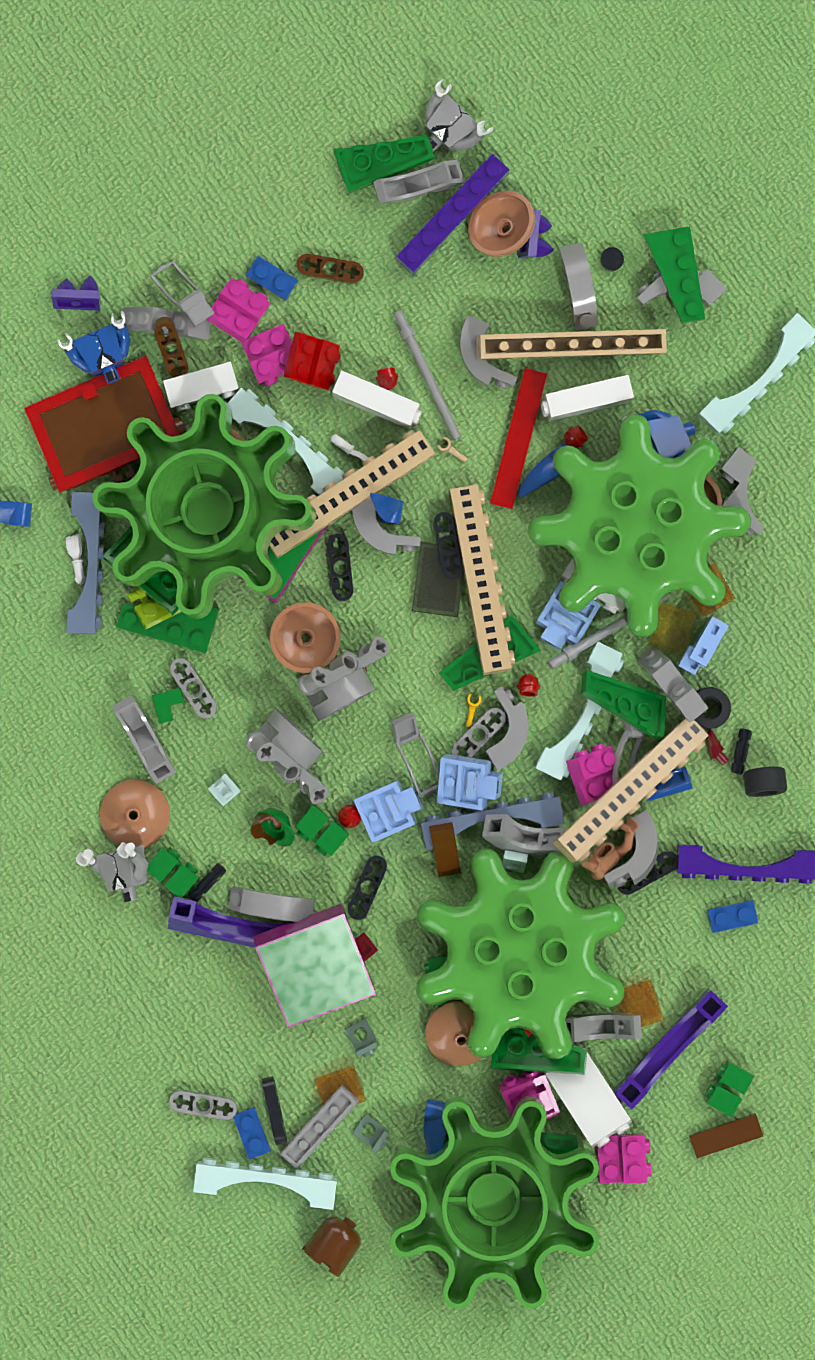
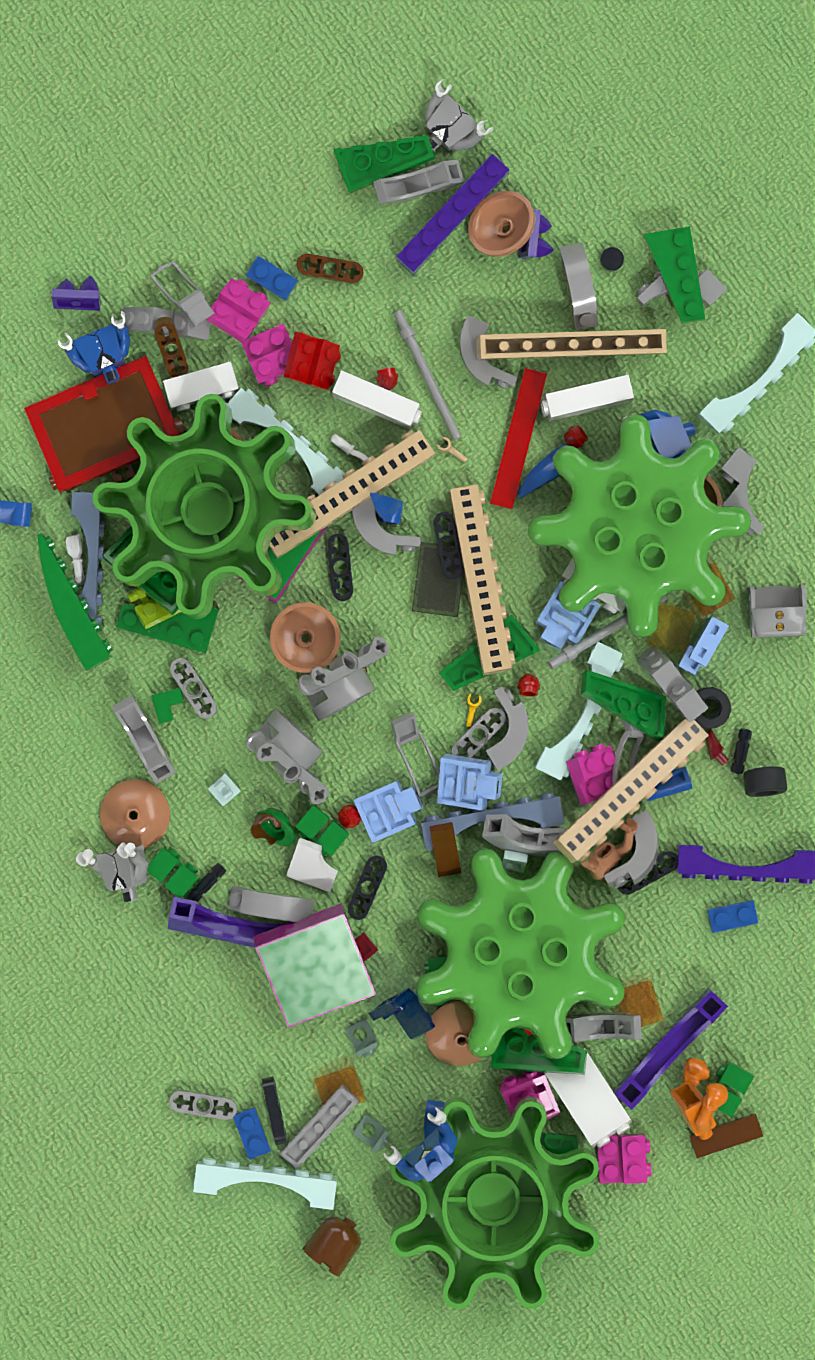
(71, 610): none -> green slope
(310, 866): none -> white tile
(408, 1012): none -> bracket
(431, 1155): none -> blue torso
(694, 1107): none -> orange torso
(777, 611): none -> light grey piece

